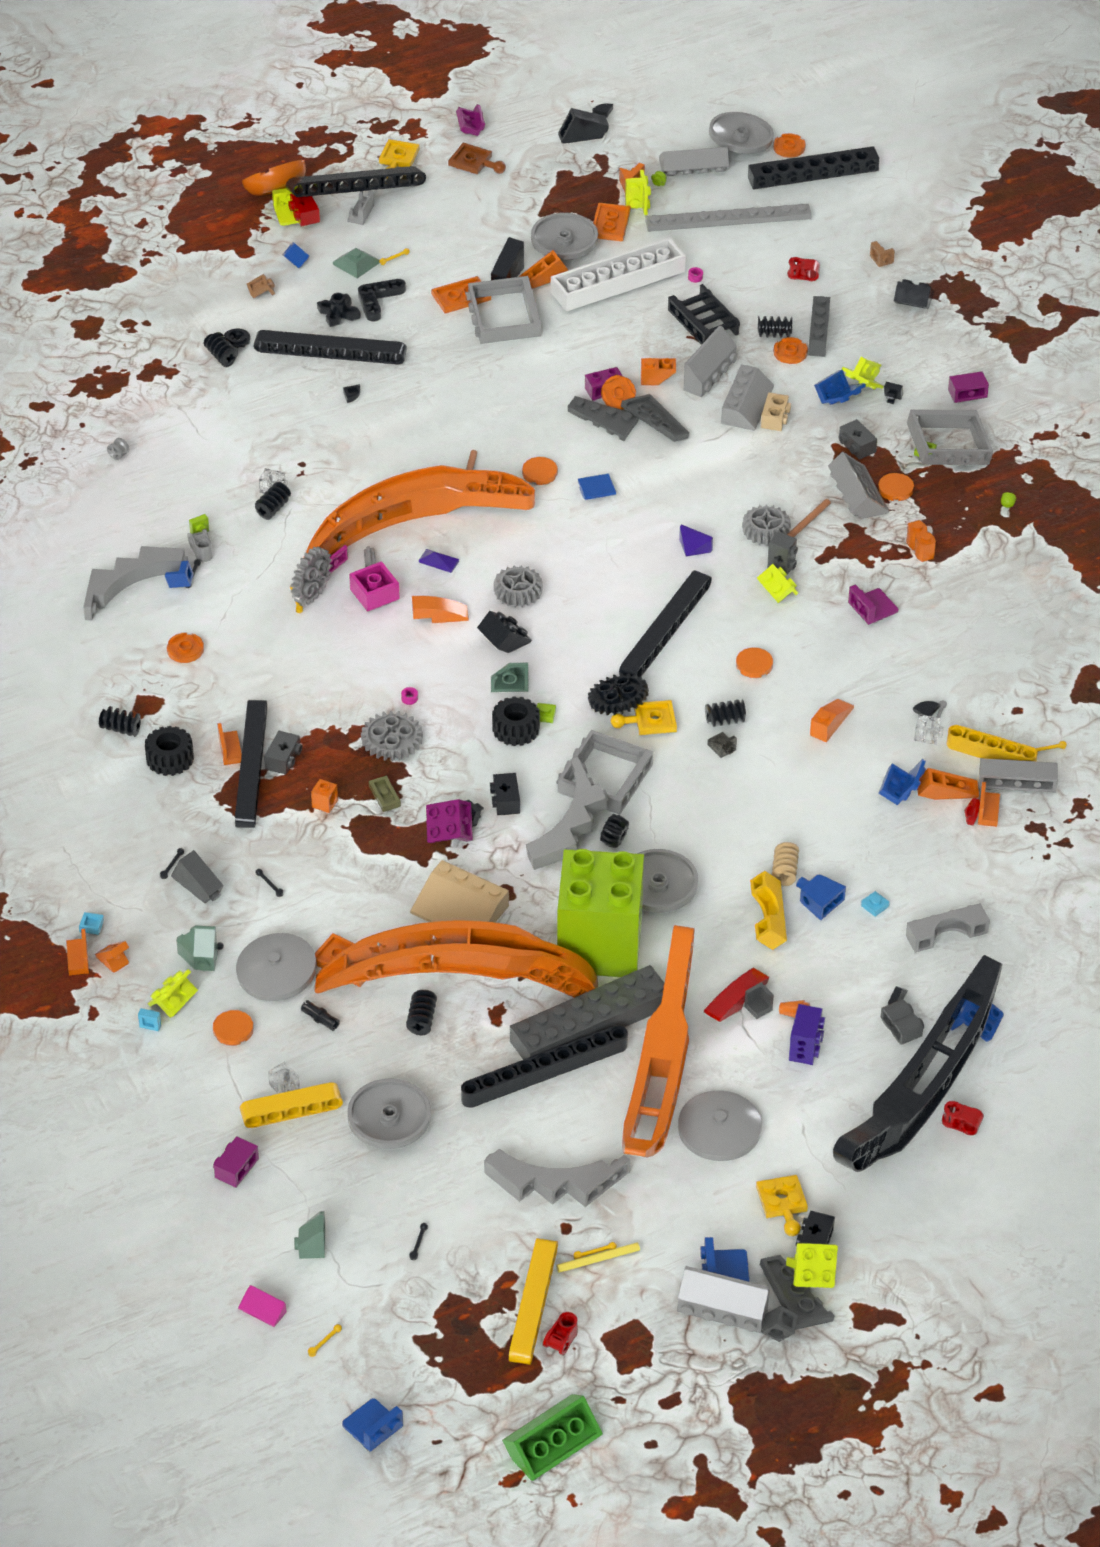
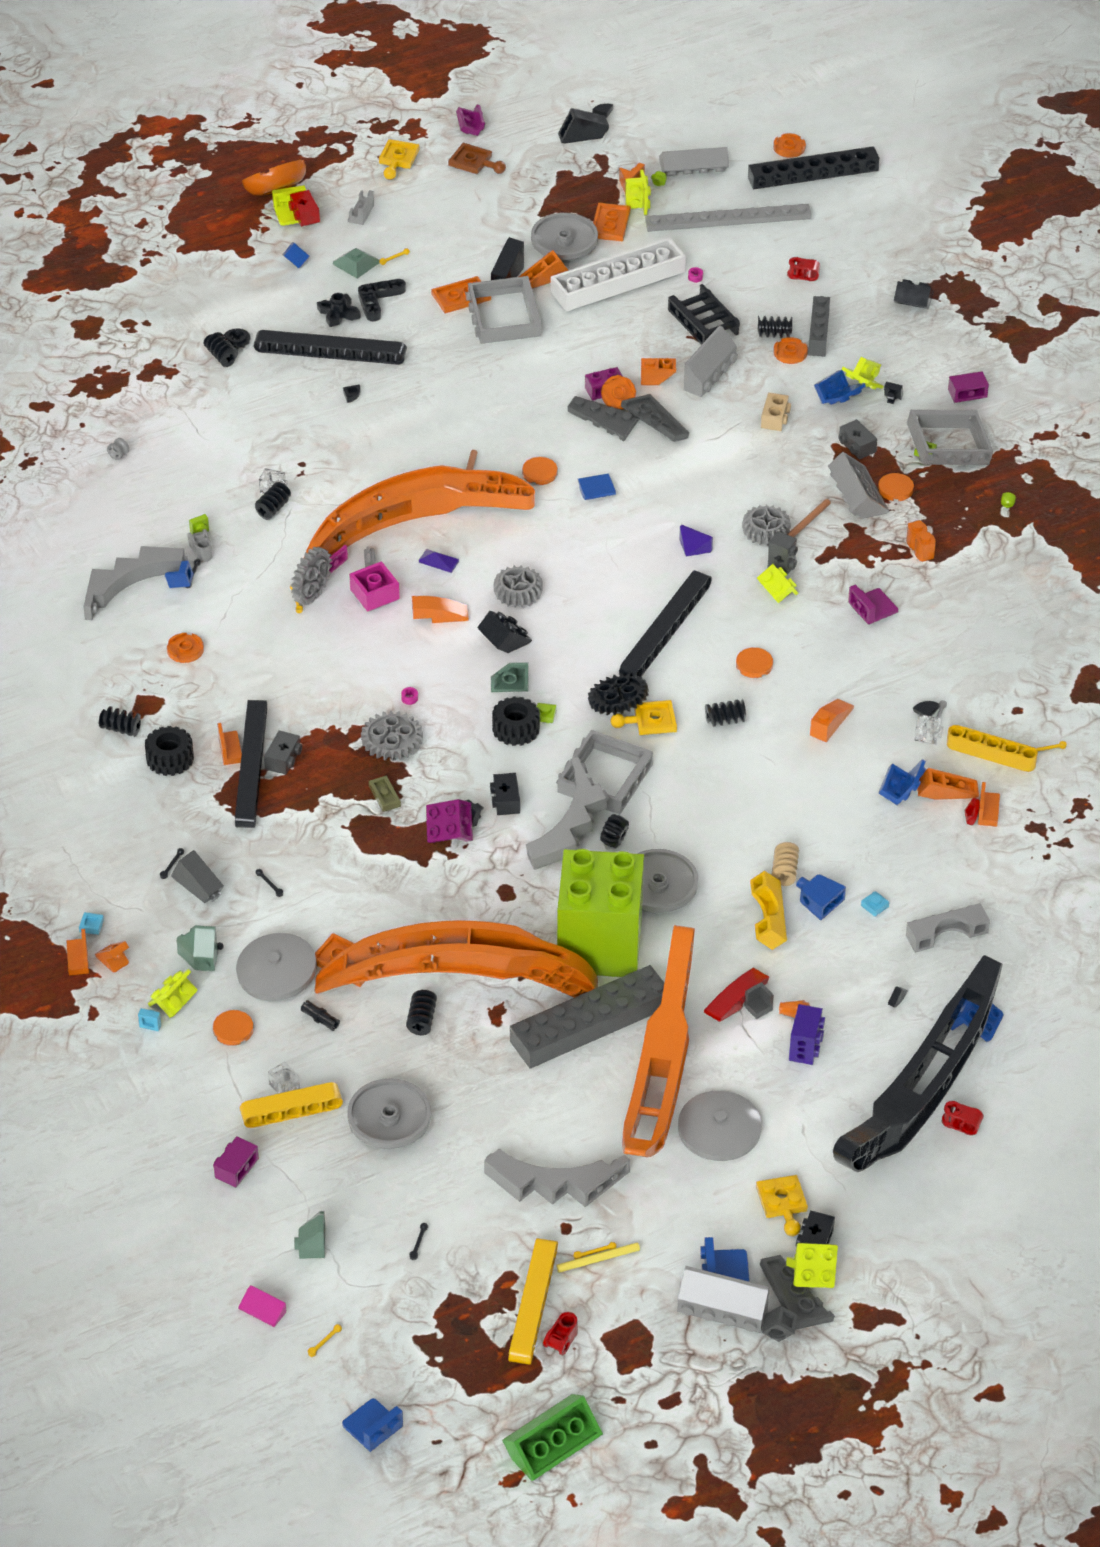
(260, 285): medium nougat bracket -> none
(324, 796): orange brick -> none
(350, 178): black beam -> none
(459, 895): tan slope -> none
(544, 1066): black beam -> none
(722, 744): clear smoke bracket -> none
(741, 132): light grey dish -> none
(746, 398): light grey slope -> none
(881, 256): medium nougat bracket -> none
(902, 1021): dark grey brick -> none
(1018, 775): light grey brick -> none

